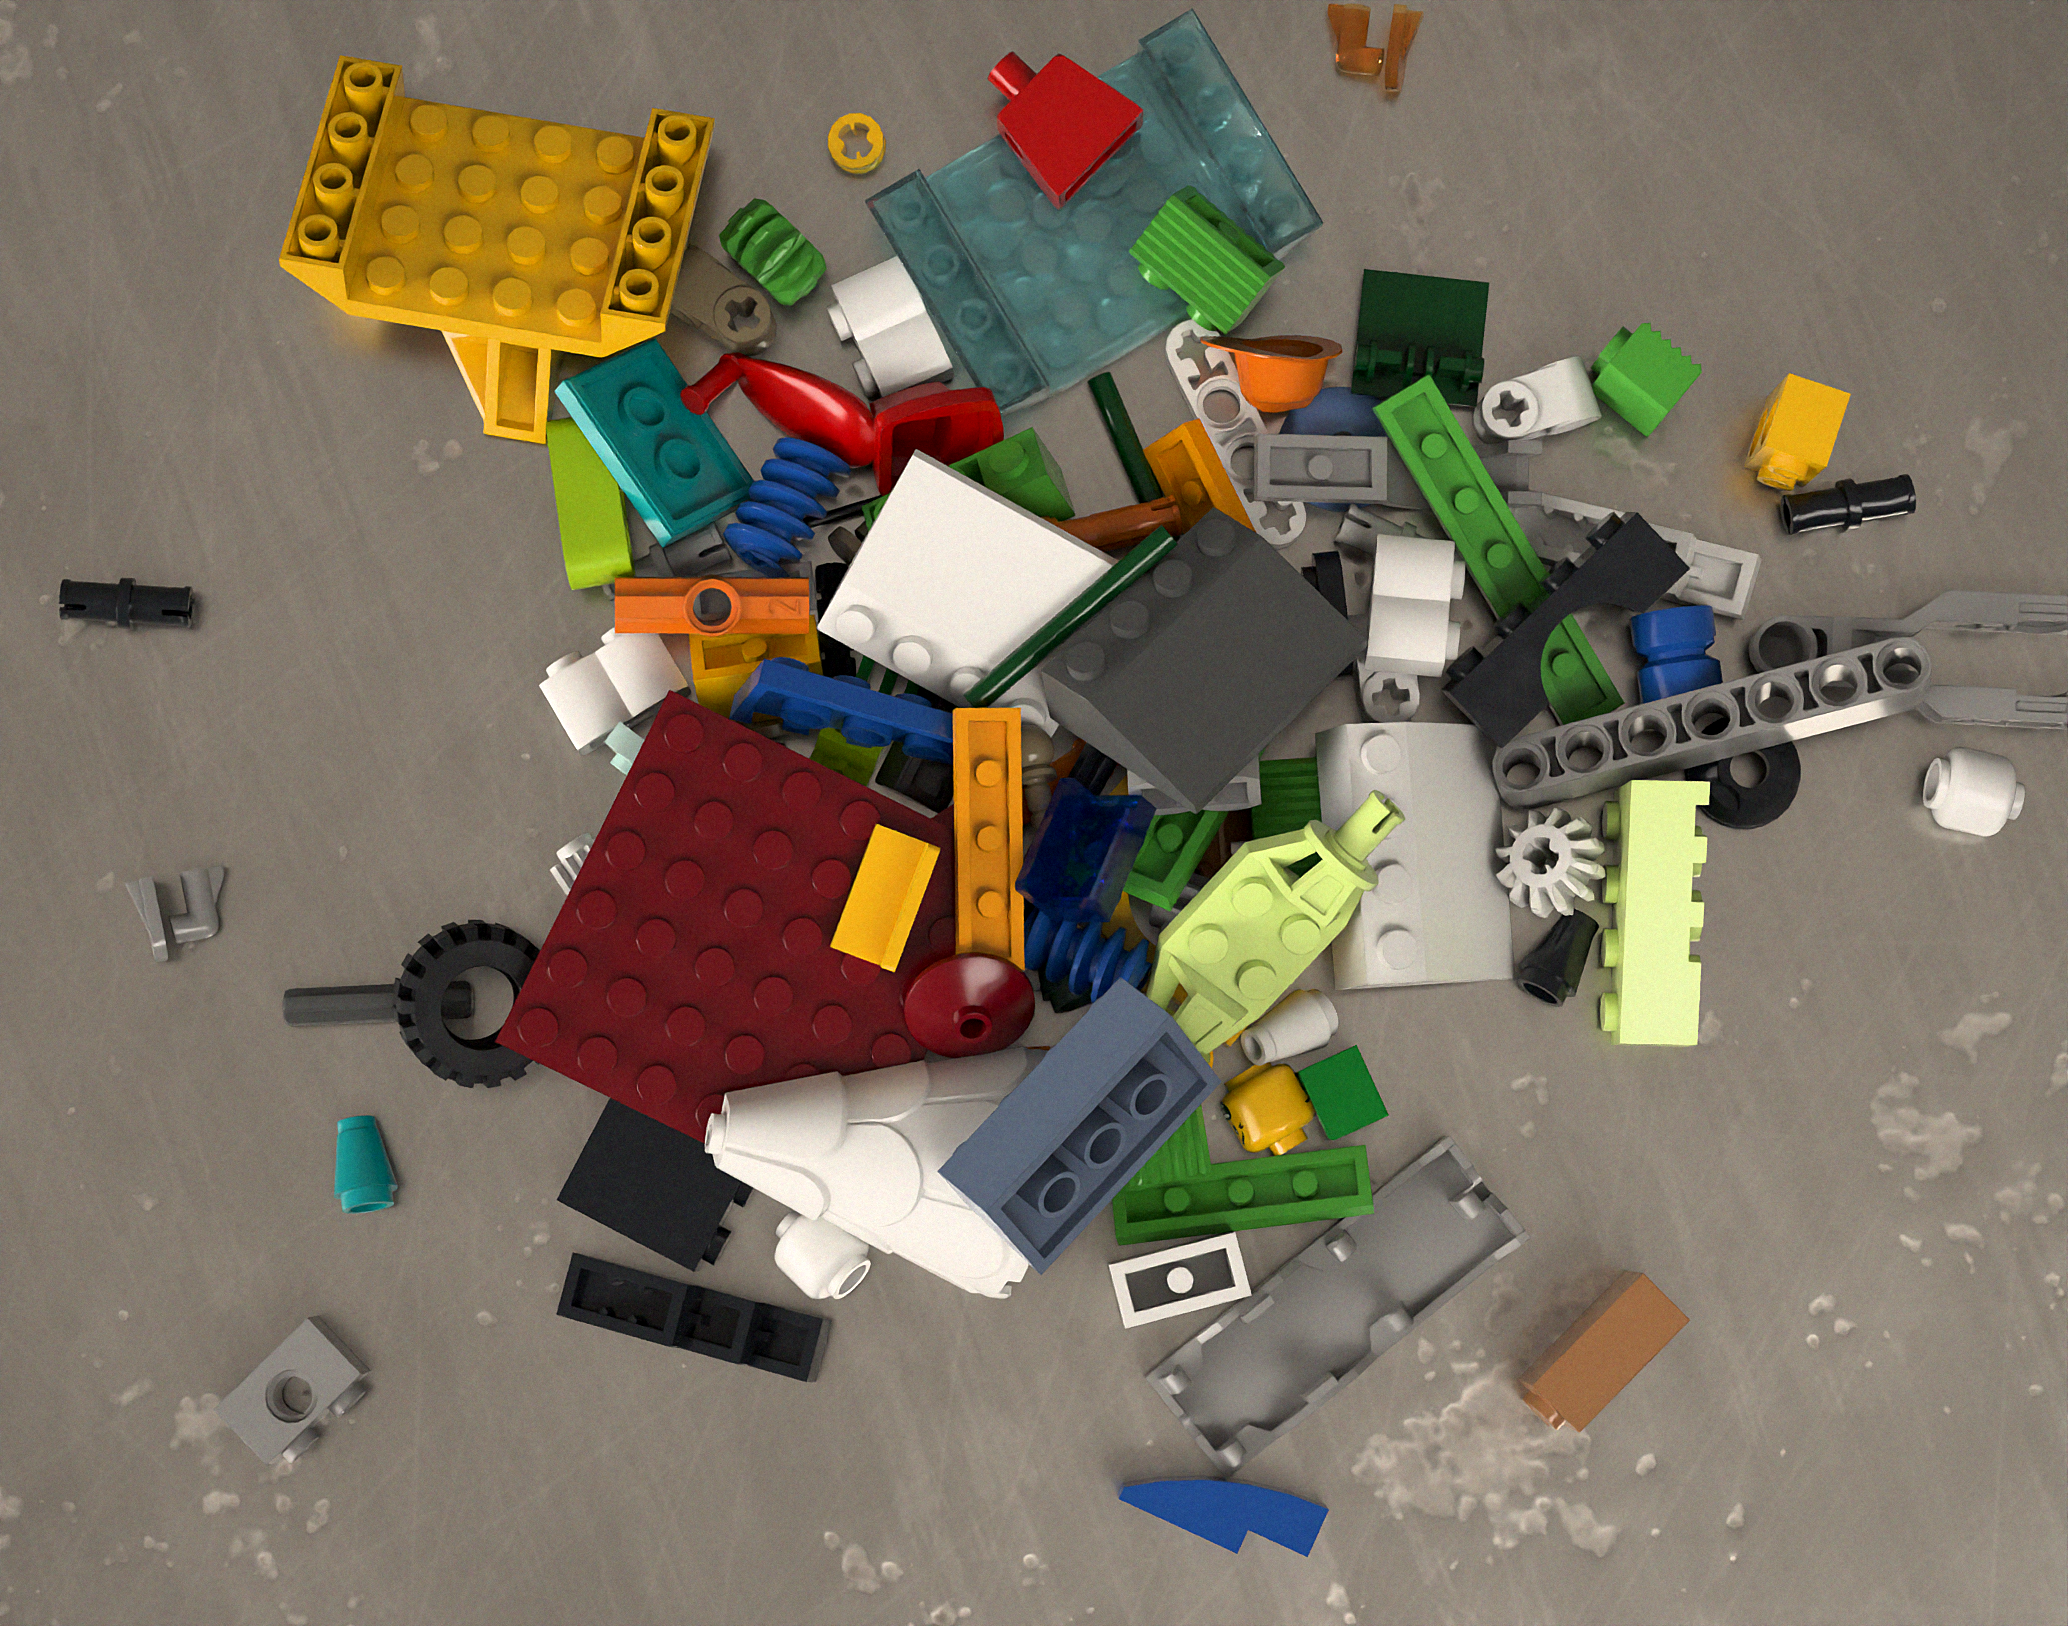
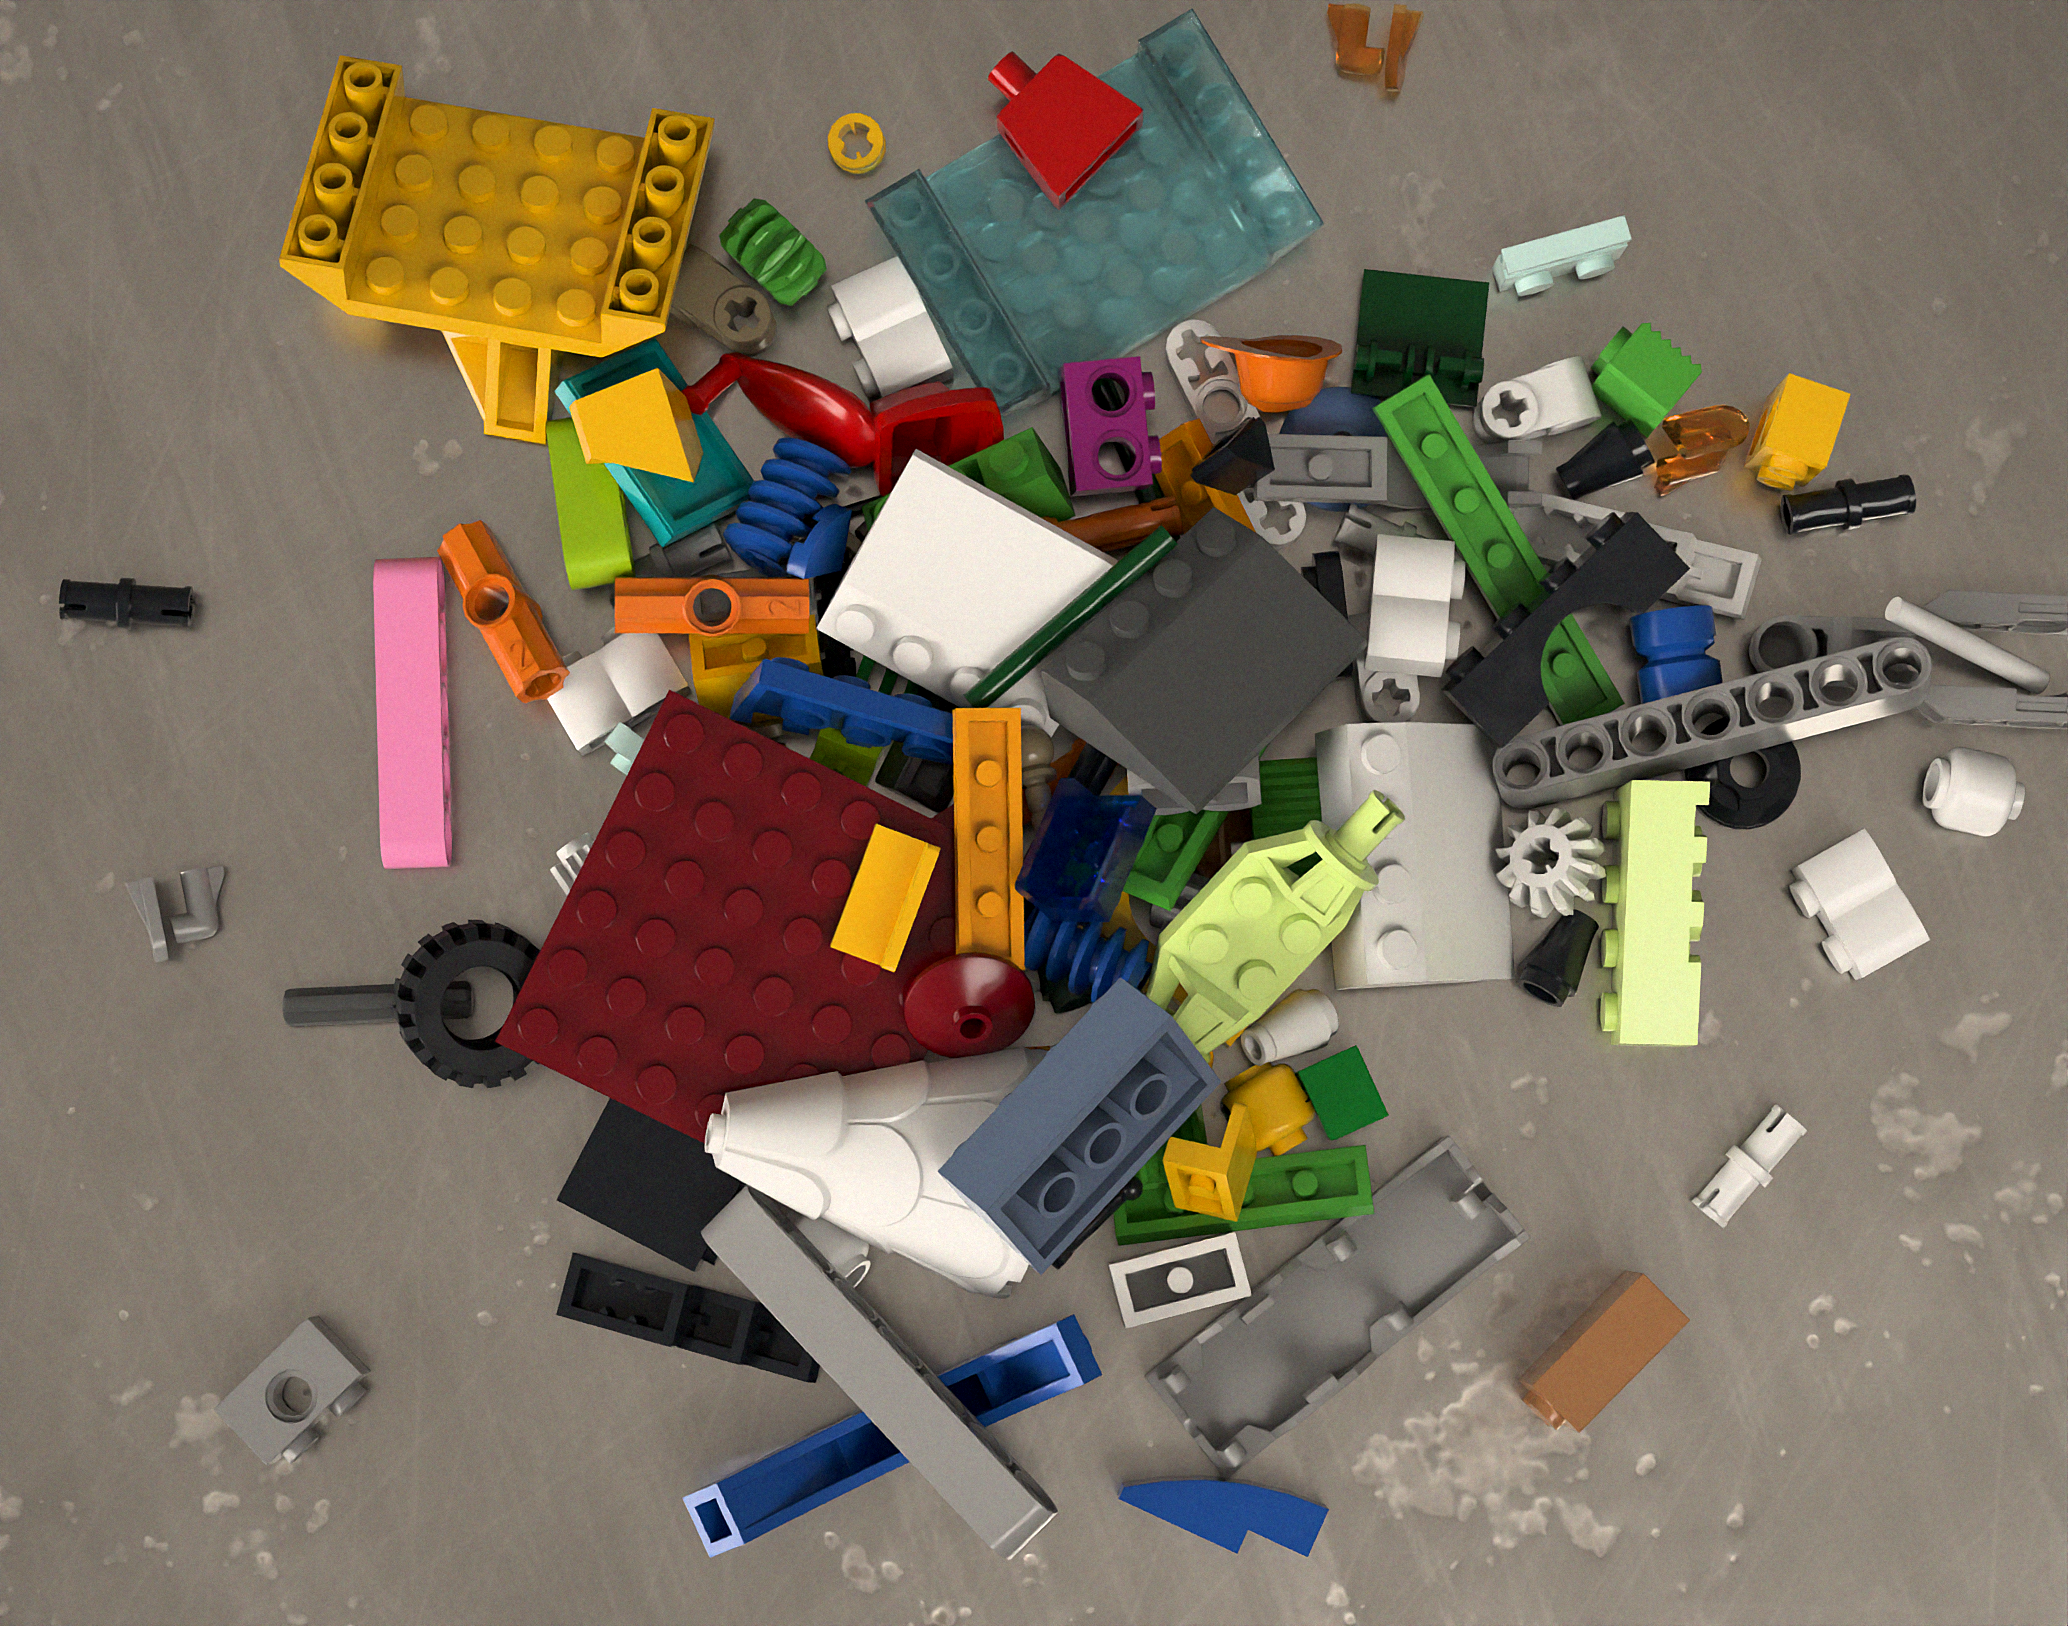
(362, 1167): teal cone -> none
(412, 713): none -> bright pink beam
(516, 637): none -> orange piece
(640, 426): none -> yellow slope
(824, 546): none -> blue tile
(856, 1450): none -> blue arch
(879, 1372): none -> light grey beam
(1089, 426): none -> magenta brick
(1130, 1191): none -> black hinge
(1205, 260): bright green brick -> none
(1212, 1177): none -> yellow panel
(1237, 459): none -> black slope
(1584, 250): none -> light aqua plate
(1607, 460): none -> black cone
(1702, 444): none -> clear orange piece
(1749, 1166): none -> white pin
(1858, 905): none -> white brick
(1967, 645): none -> white bar

